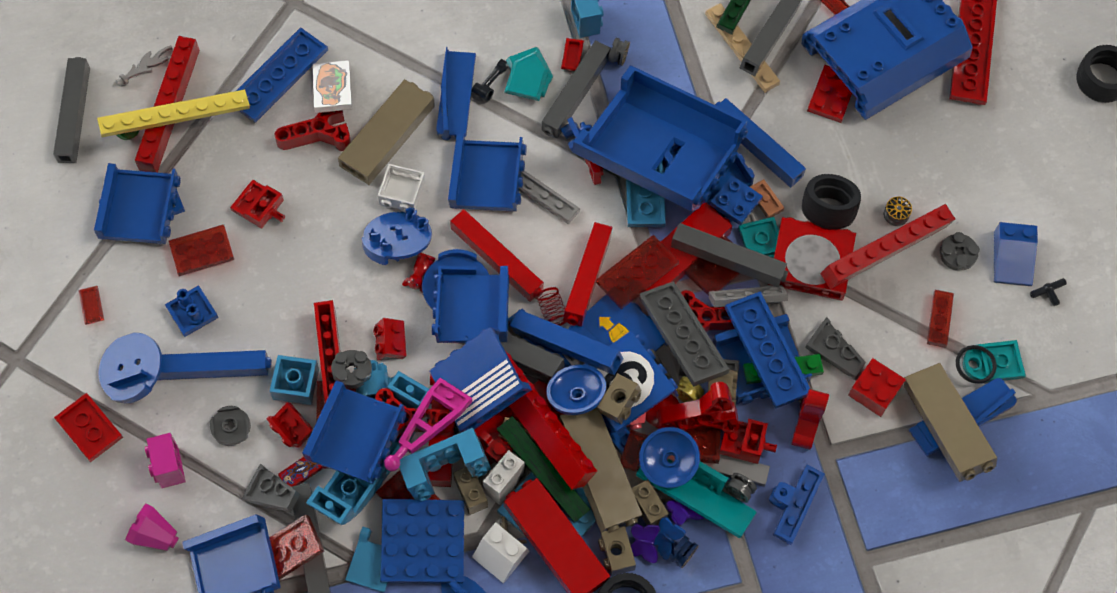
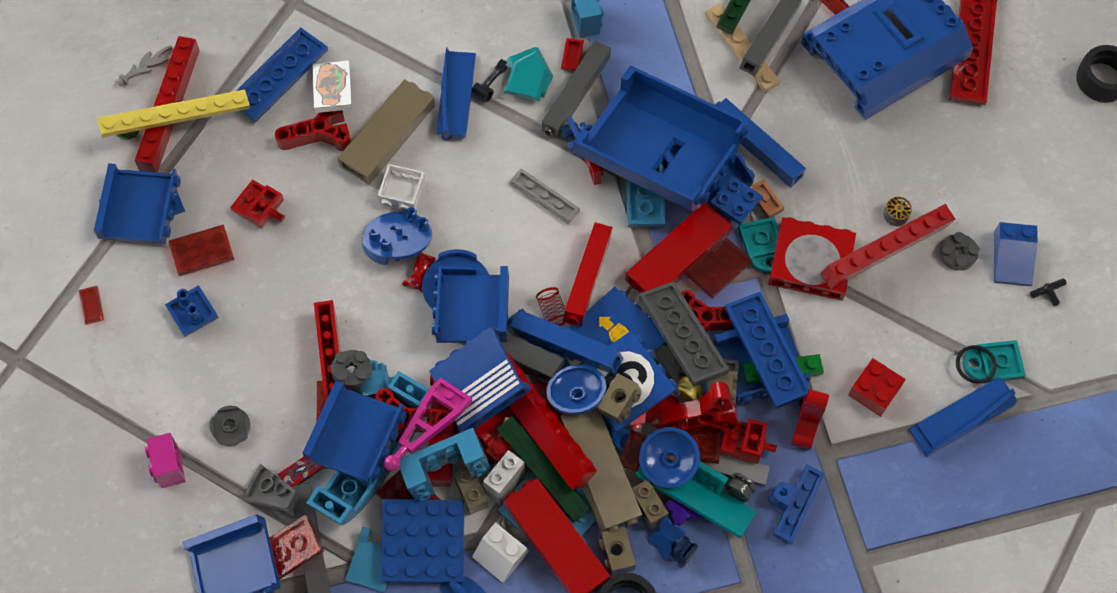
(71, 110): dark grey brick -> none
(88, 427): red plate -> none
(133, 380): piece -> none
(152, 530): dark pink cone -> none
(215, 365): blue brick -> none
(290, 426): red bracket -> none
(294, 380): dark azure brick -> none
(390, 339): red bracket -> none
(486, 174): blue panel -> none
(496, 254): red brick -> none
(619, 51): dark grey wheel -> none
(637, 271): clear red plate -> none
(644, 542): dark purple animal -> none
(729, 255): dark grey brick -> none
(770, 294): light grey plate -> none
(830, 96): red plate -> none
(835, 188): black tyre -> none
(835, 350): dark grey wing -> none
(940, 318): clear red plate -> none
(950, 422): dark tan brick -> none

